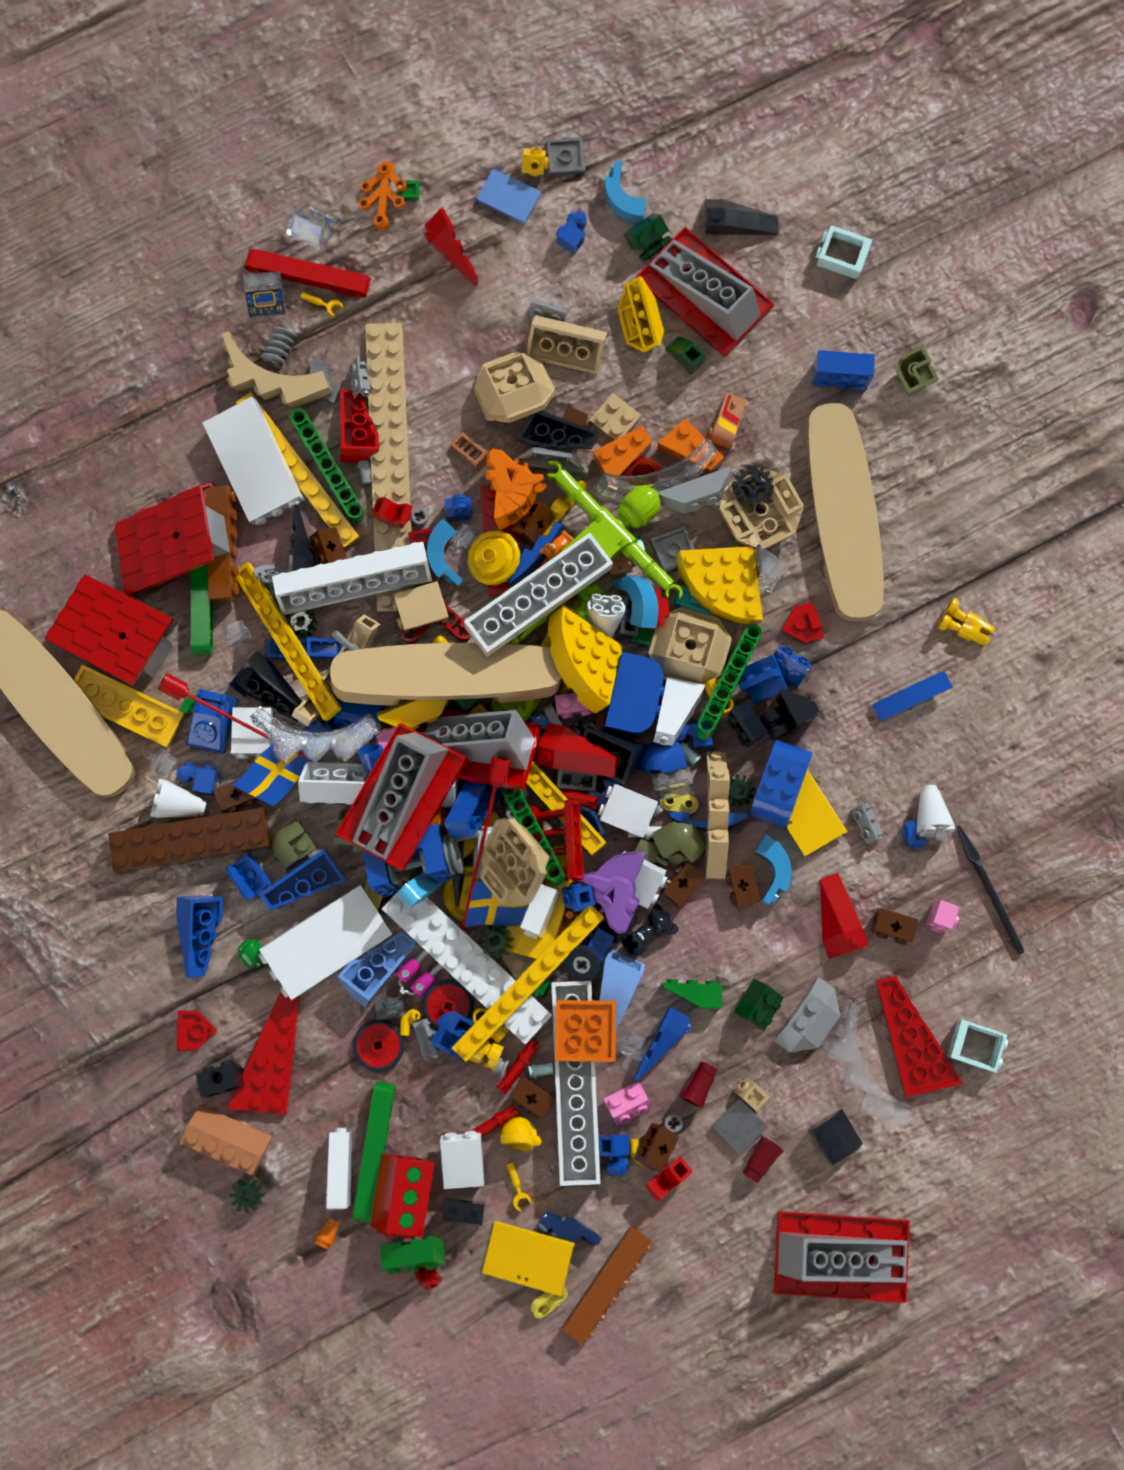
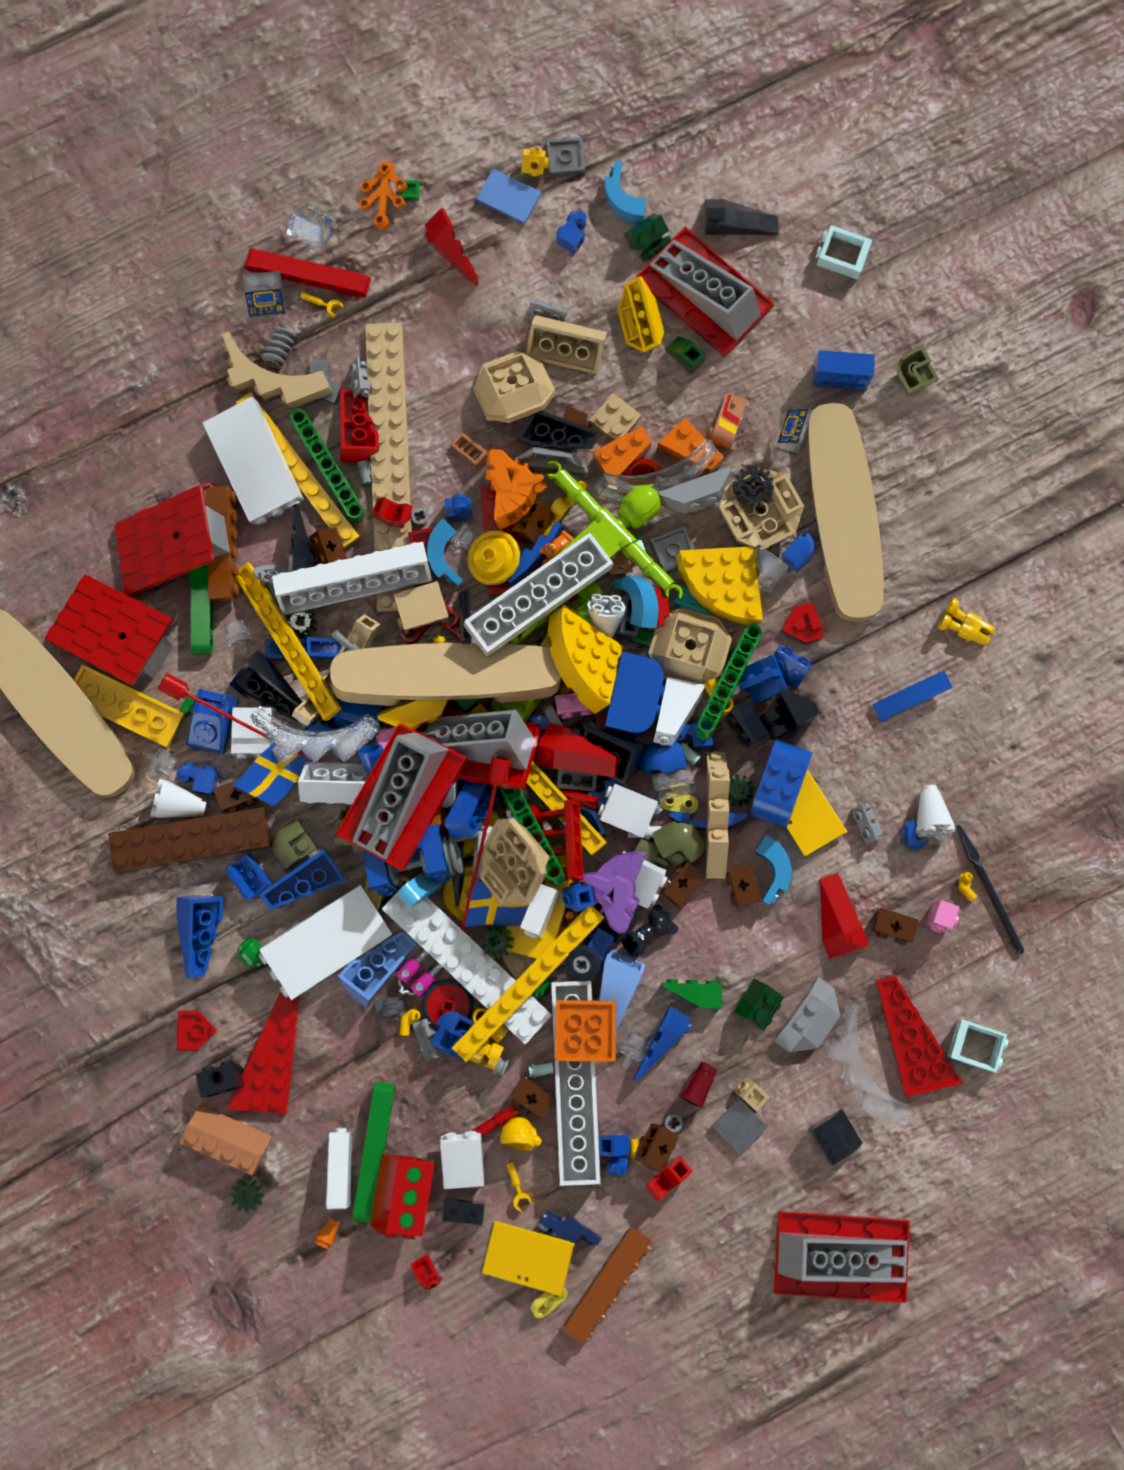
(383, 1058): red wheel -> none
(412, 1255): green wedge -> none
(464, 610): none -> black axle
(518, 1066): red pin -> none
(628, 1103): bright pink bracket -> none
(762, 1159): dark red plant -> none
(793, 430): none -> slope
(799, 552): none -> blue brick
(964, 886): none -> yellow arm

